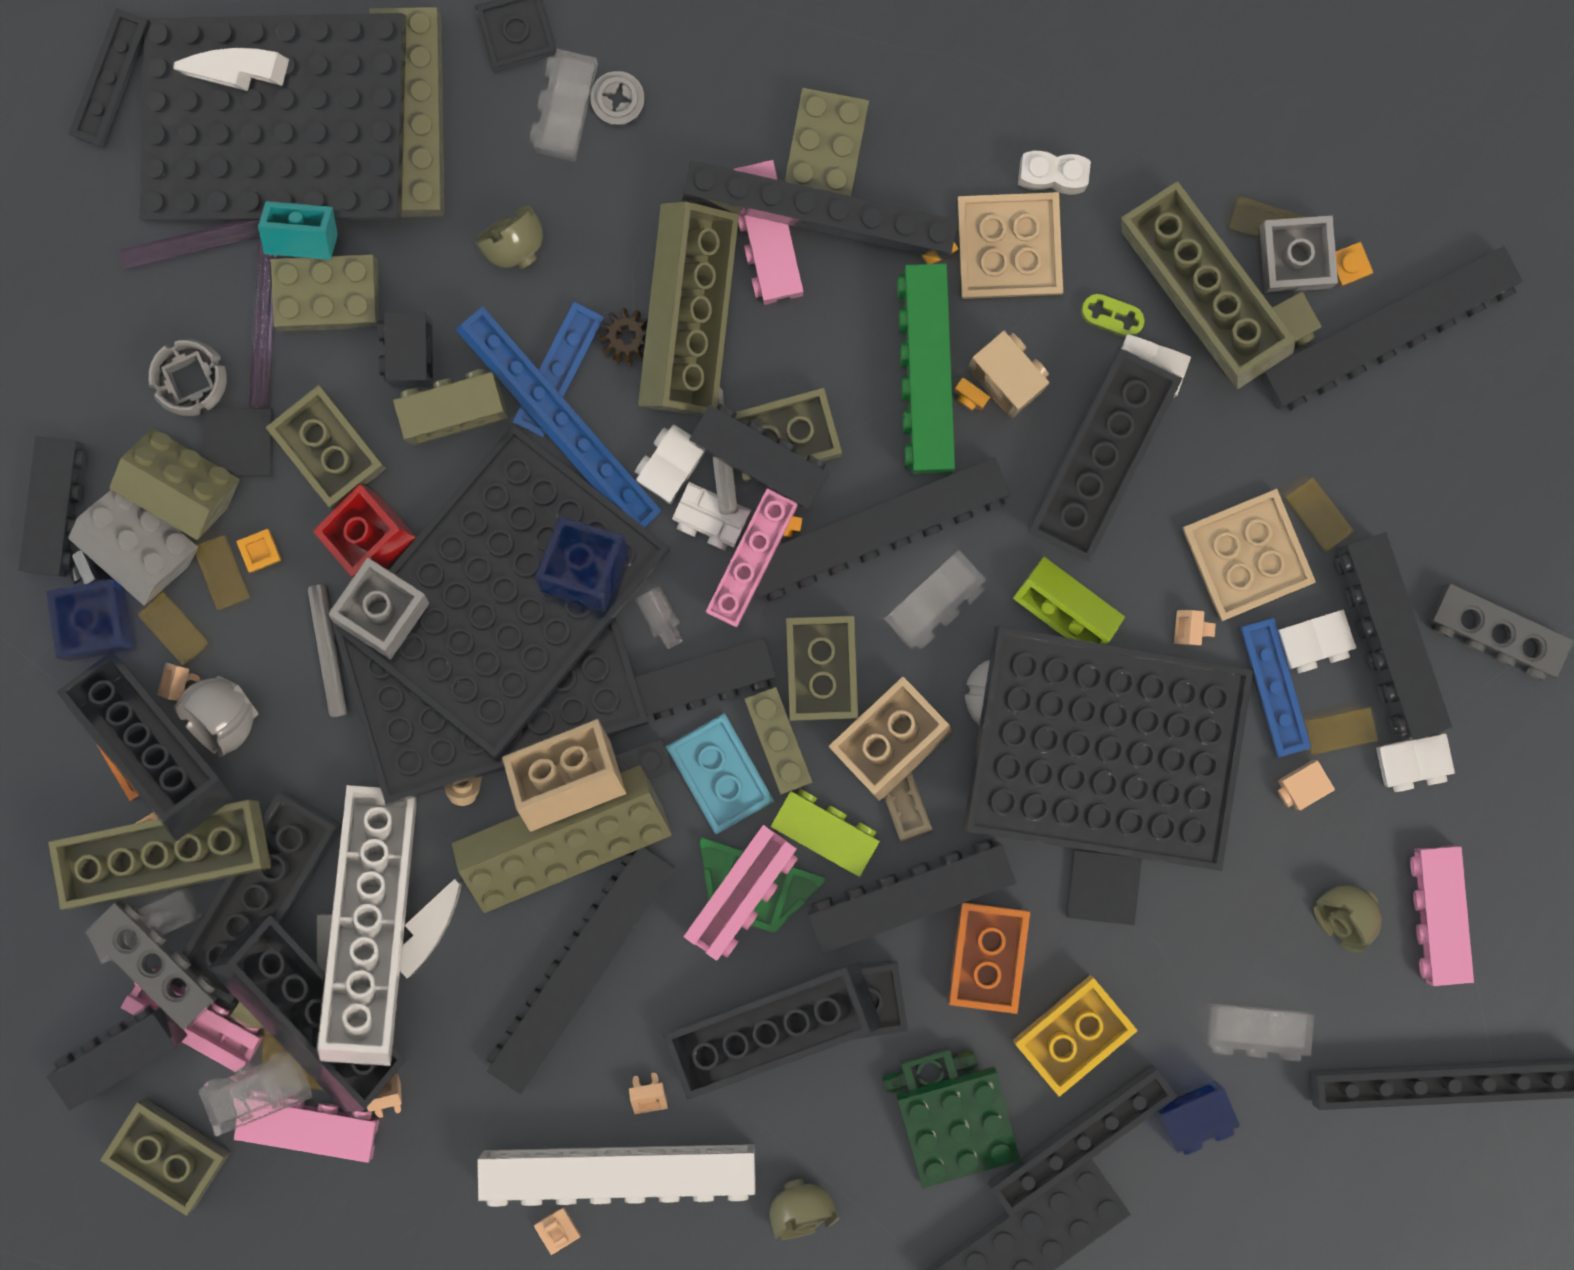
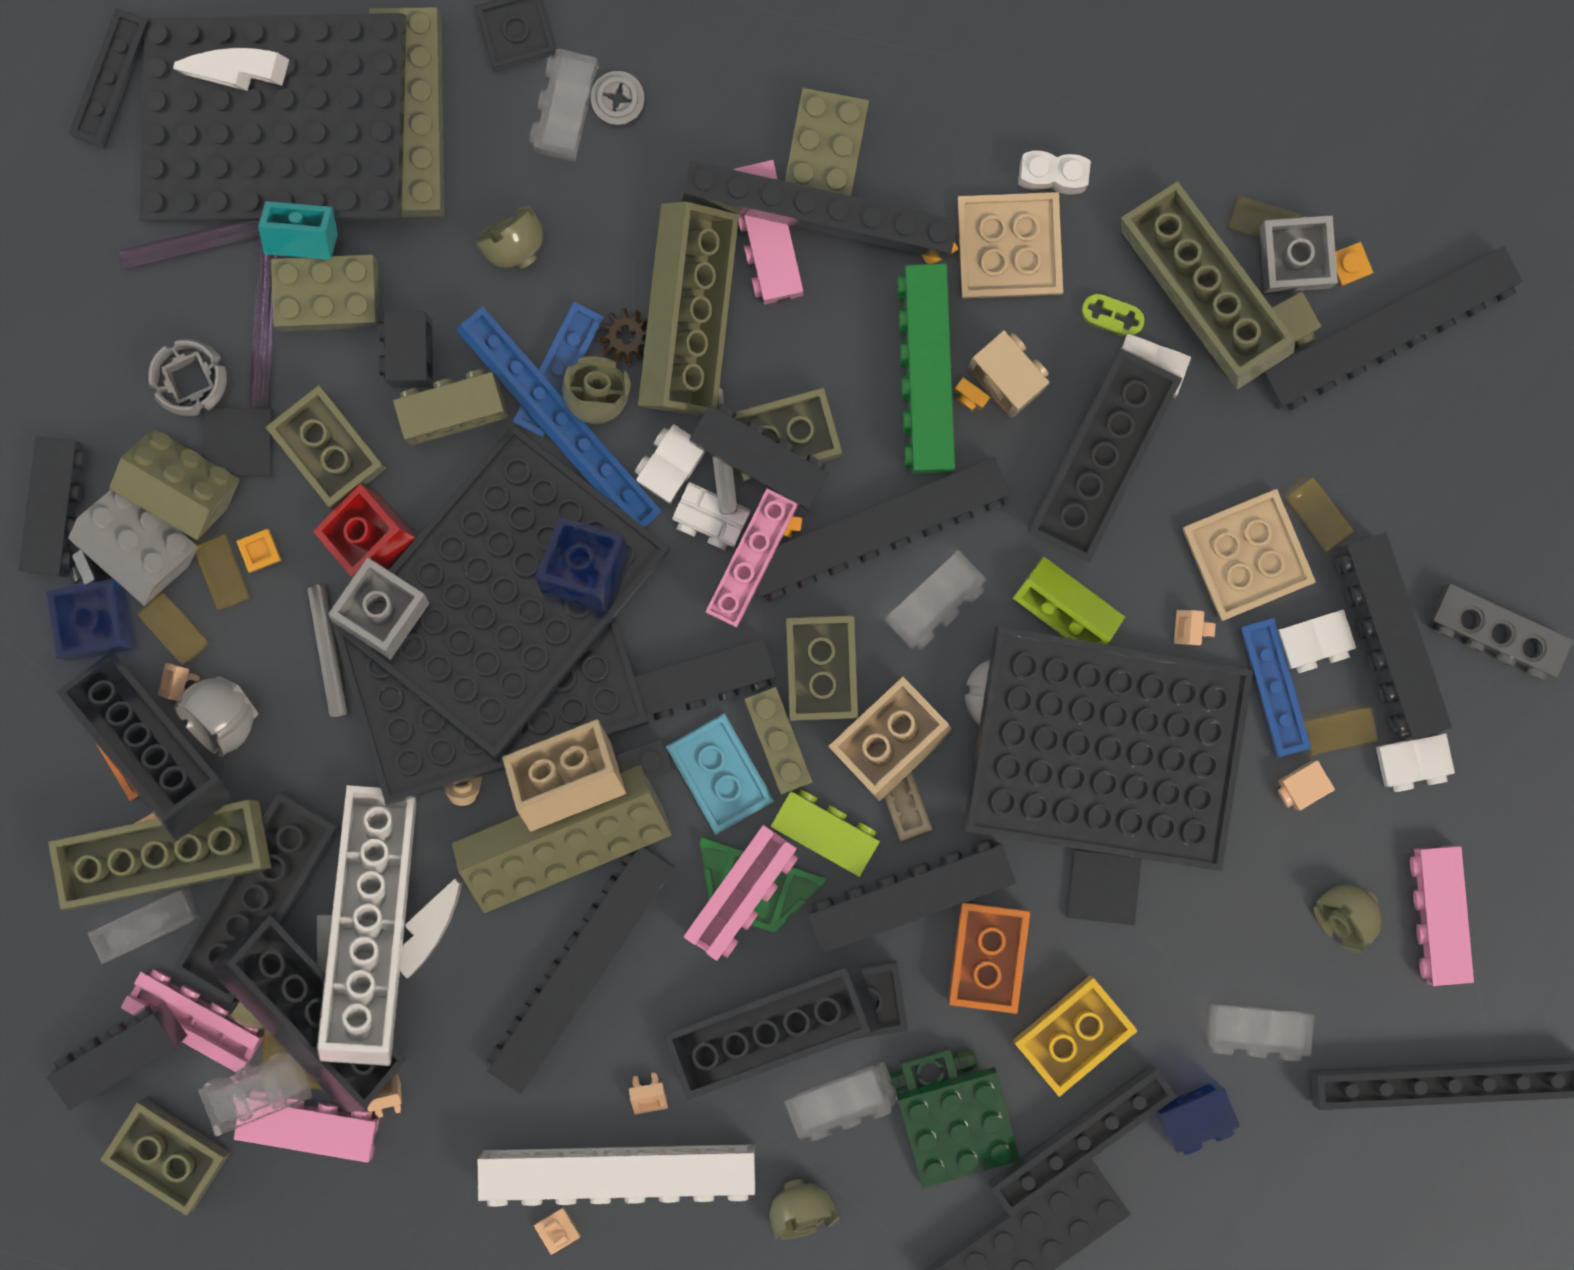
(108, 935): dark grey brick -> none
(595, 390): none -> olive cylinder
(660, 616): clear hinge -> none
(842, 1102): none -> clear brick

